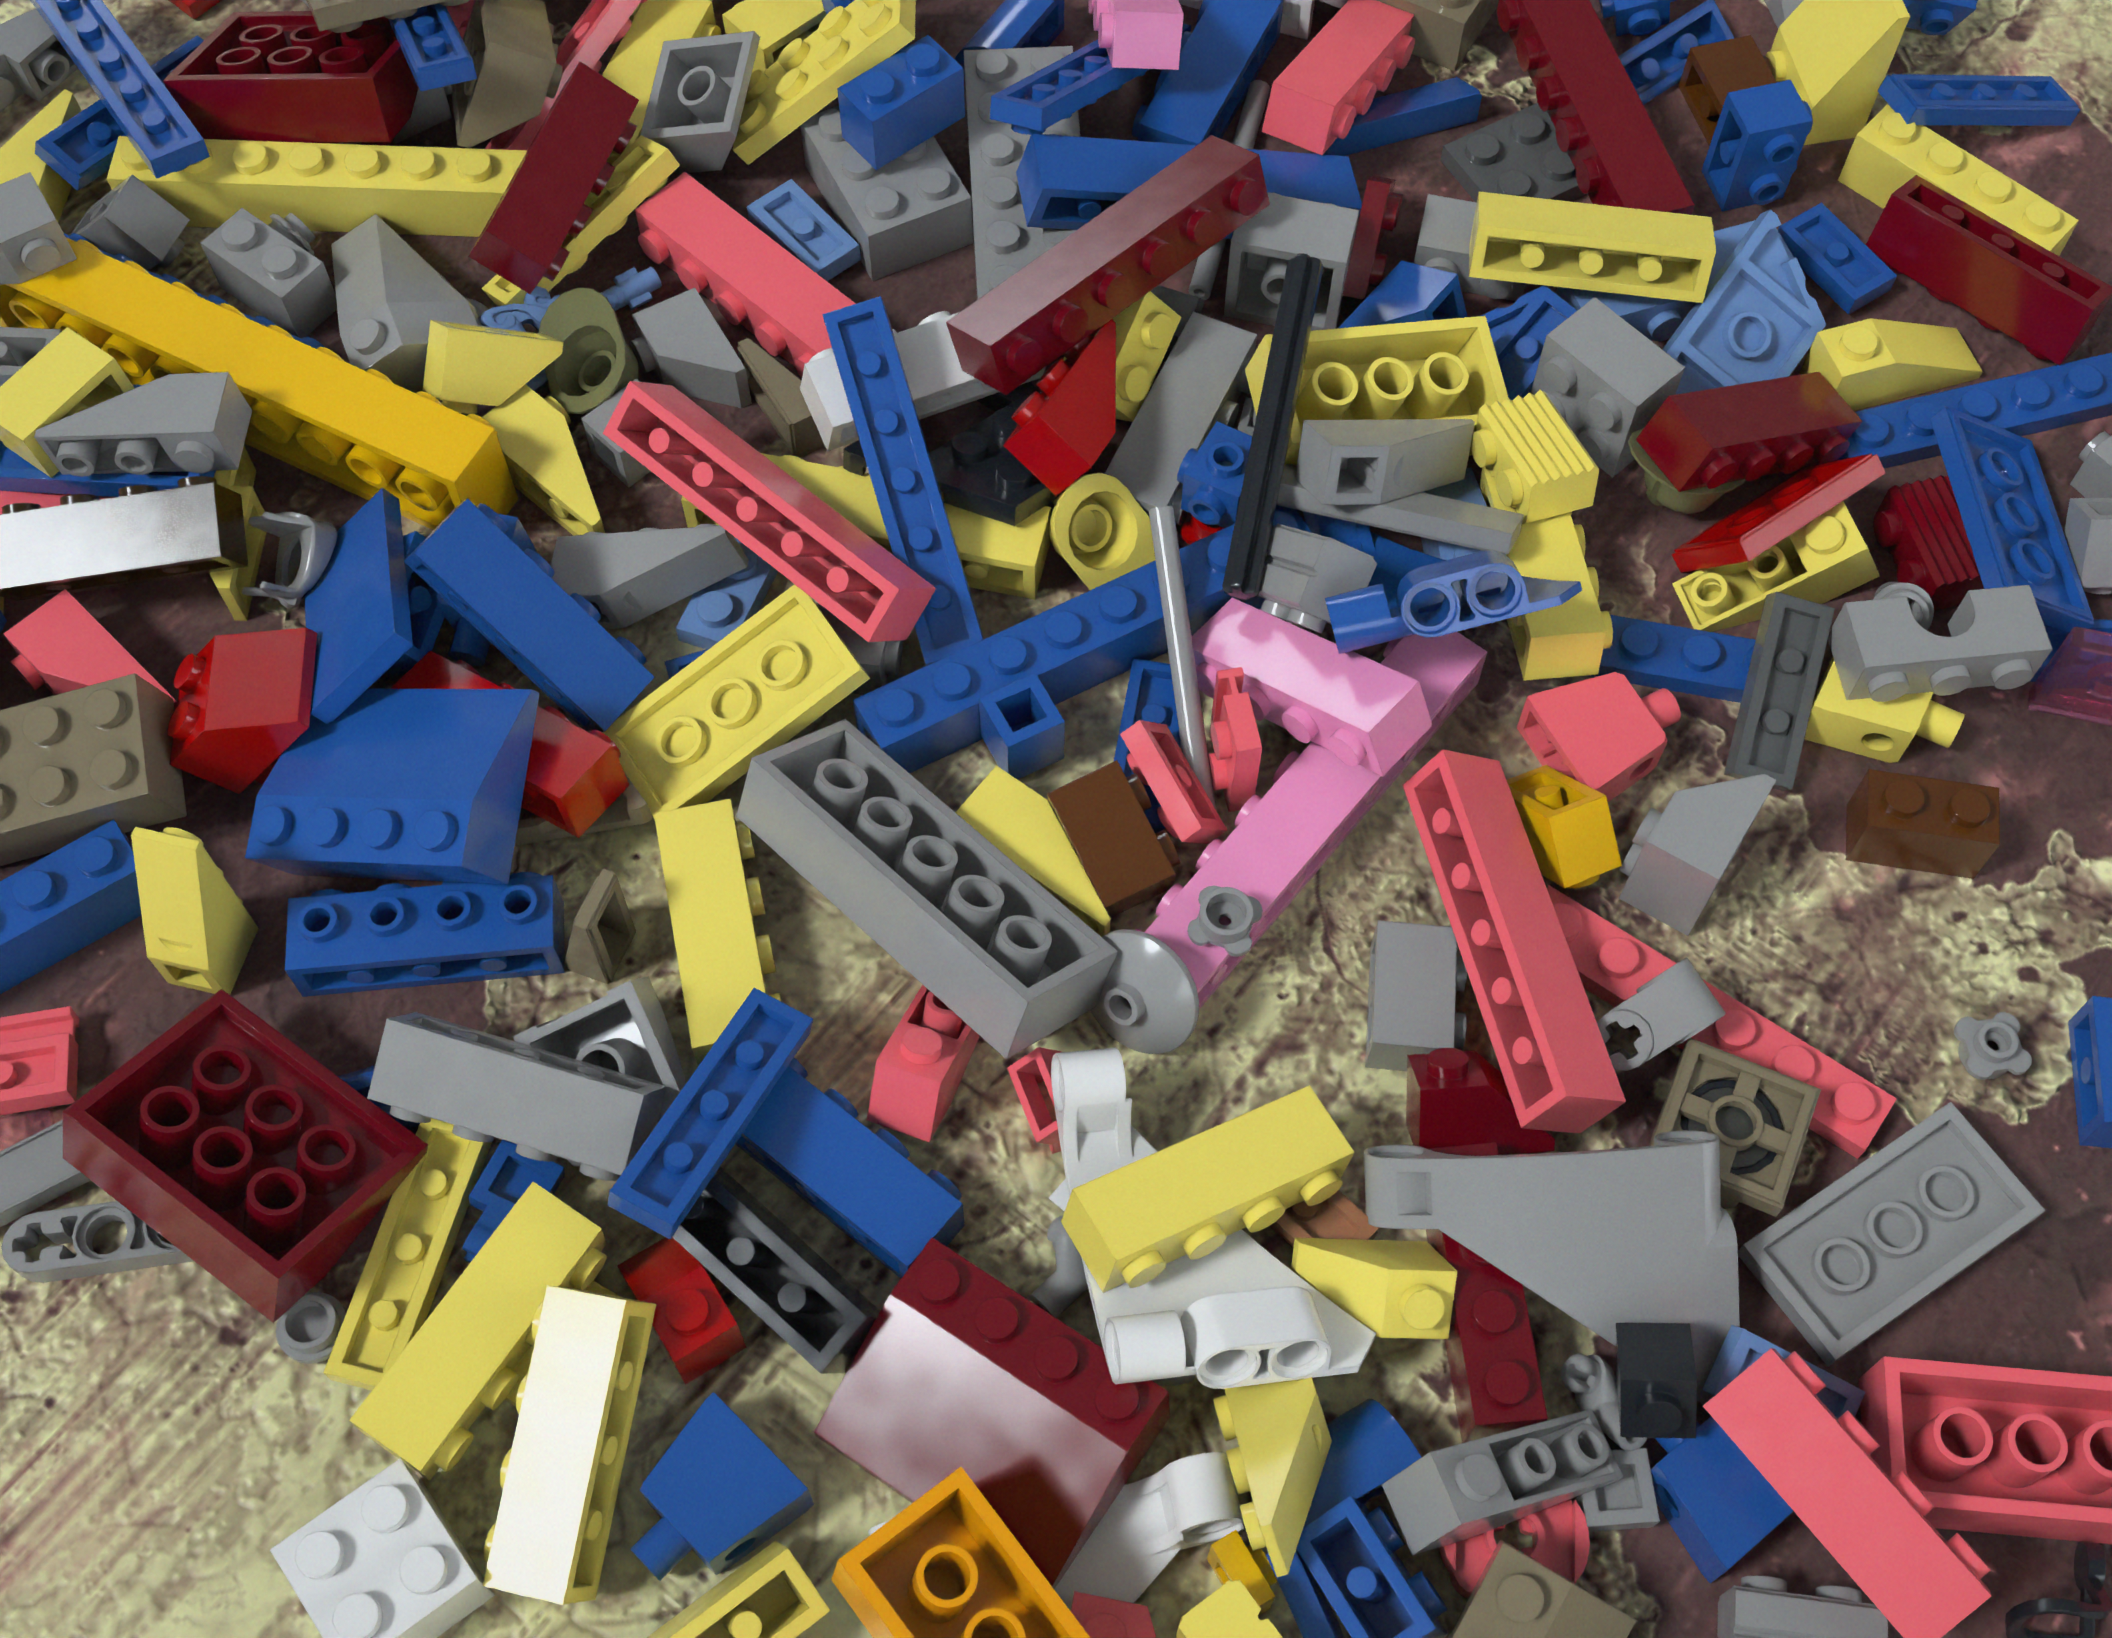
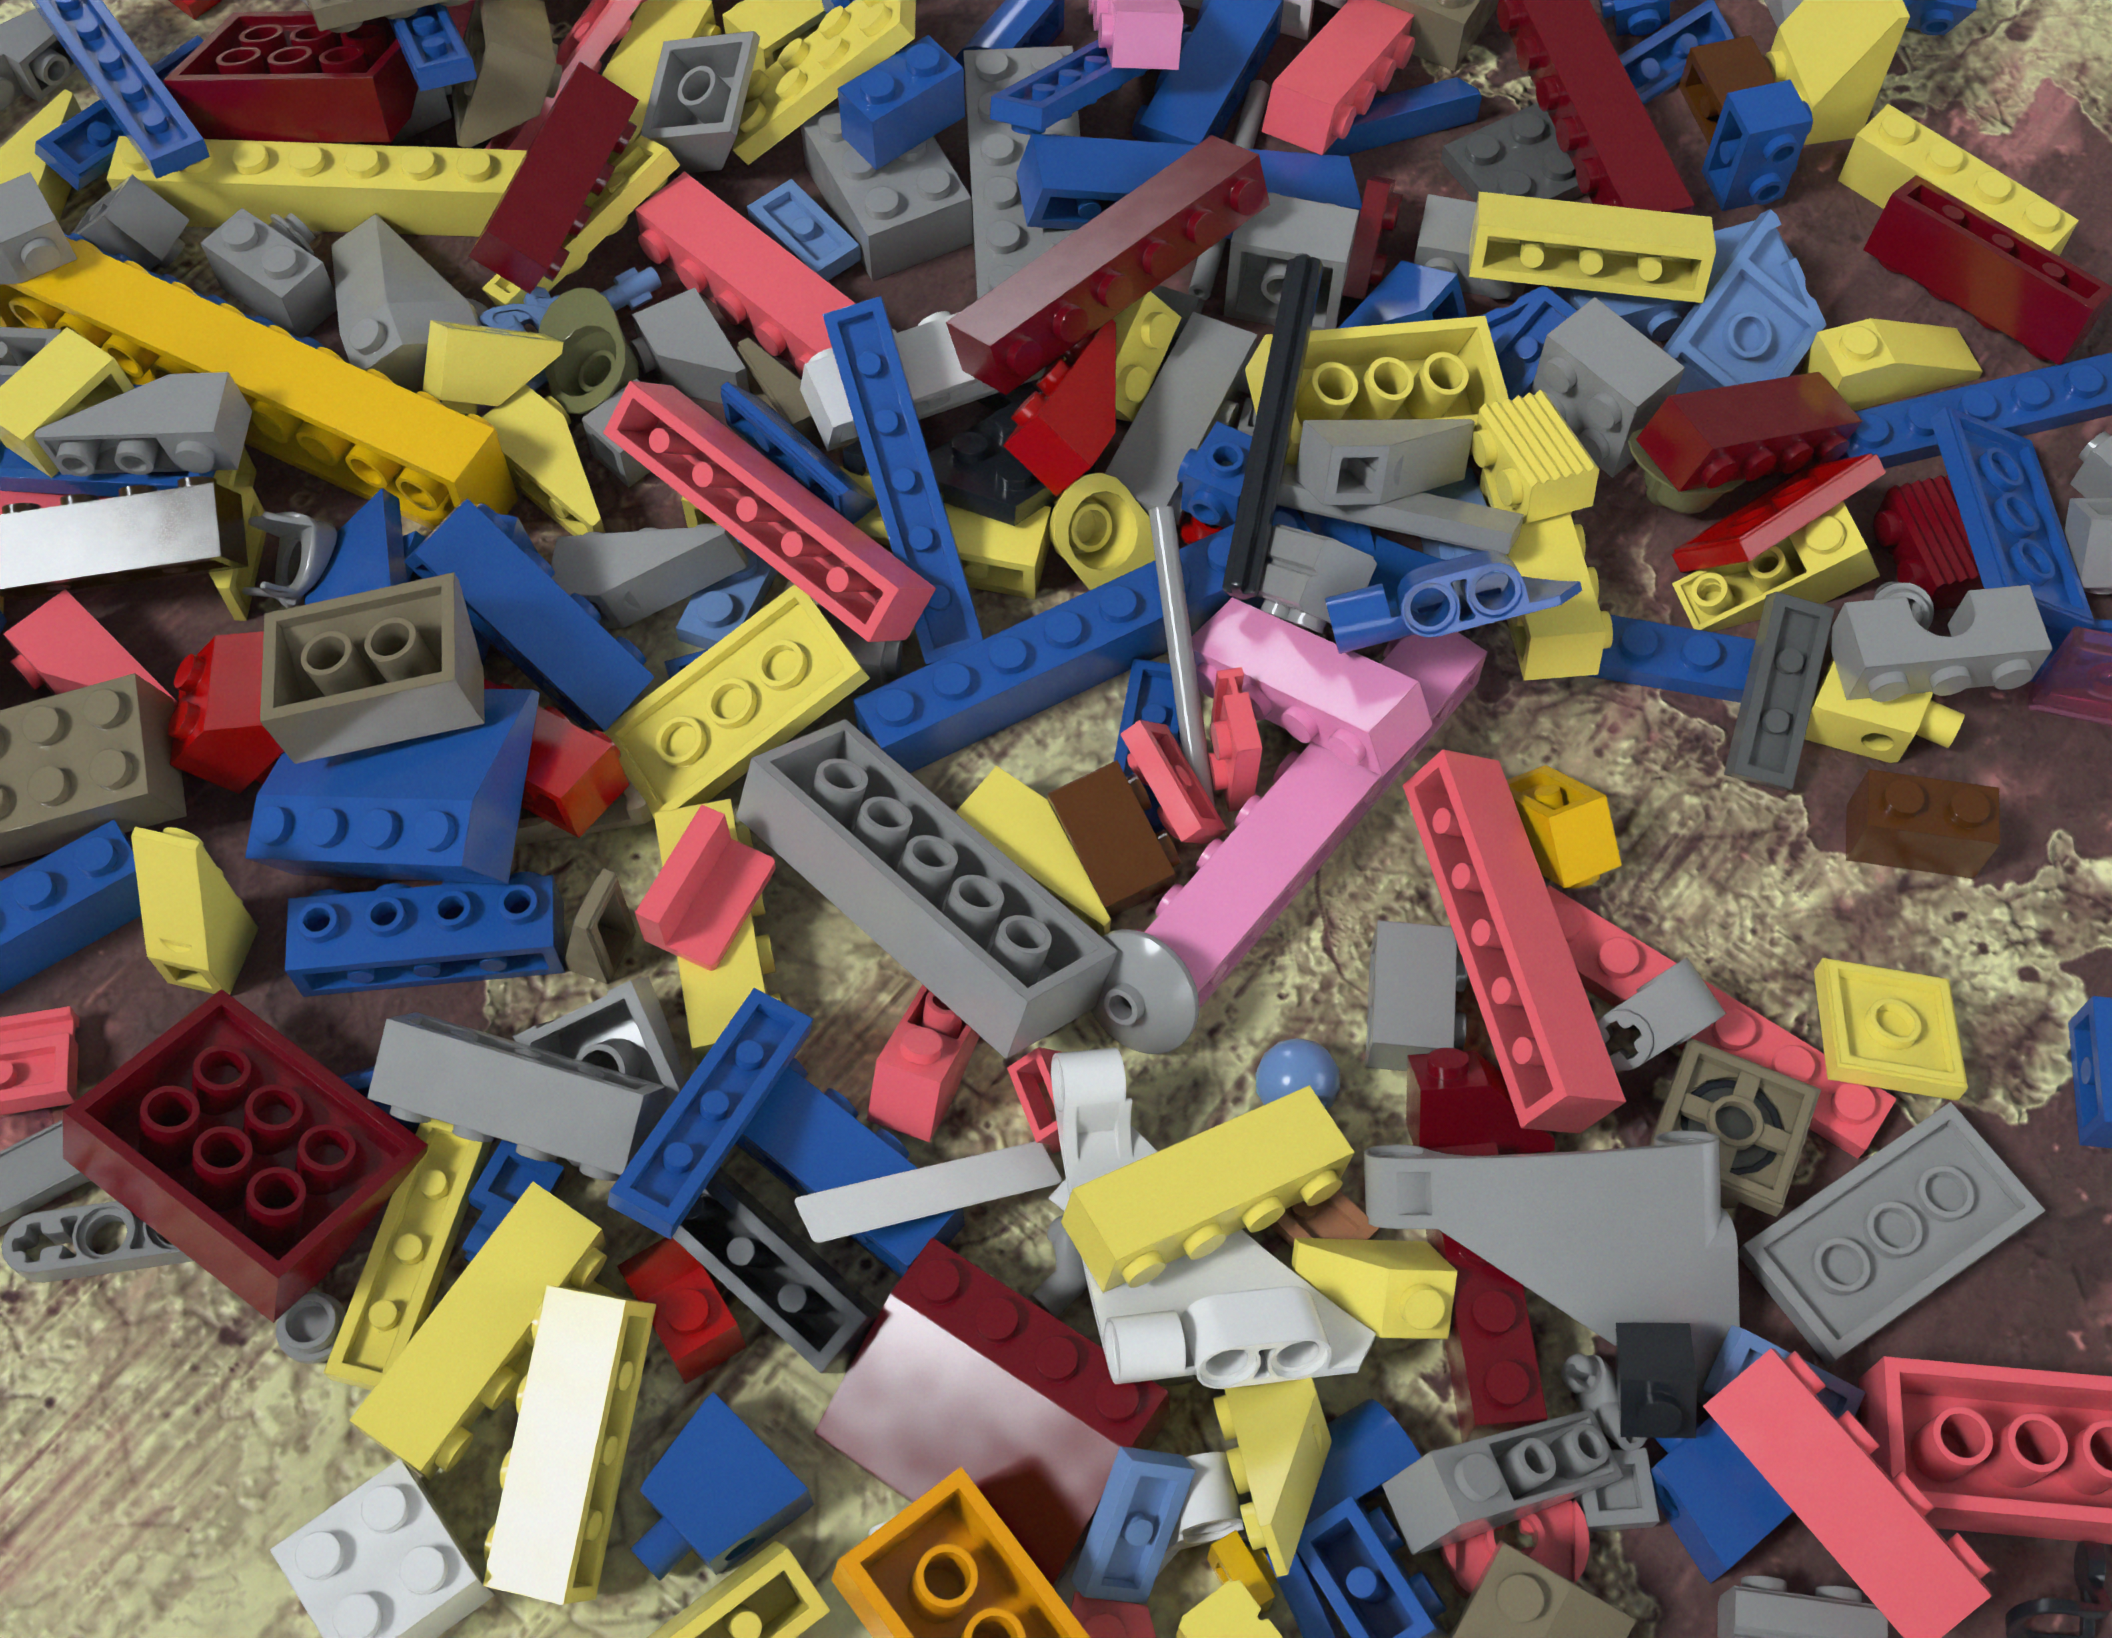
(371, 669): none -> dark tan slope
(703, 892): none -> coral panel
(793, 453): none -> blue slope
(926, 1191): none -> white sticker
(1022, 727): blue brick -> none
(1133, 1525): none -> medium blue plate
(1227, 902): light grey plate -> none
(1296, 1065): none -> medium blue piece
(1599, 731): coral torso -> none
(1688, 848): light grey slope -> none
(1836, 258): blue plate -> none
(1889, 1029): none -> light yellow tile
(1979, 100): blue tile -> none
(1983, 1061): light grey plate -> none

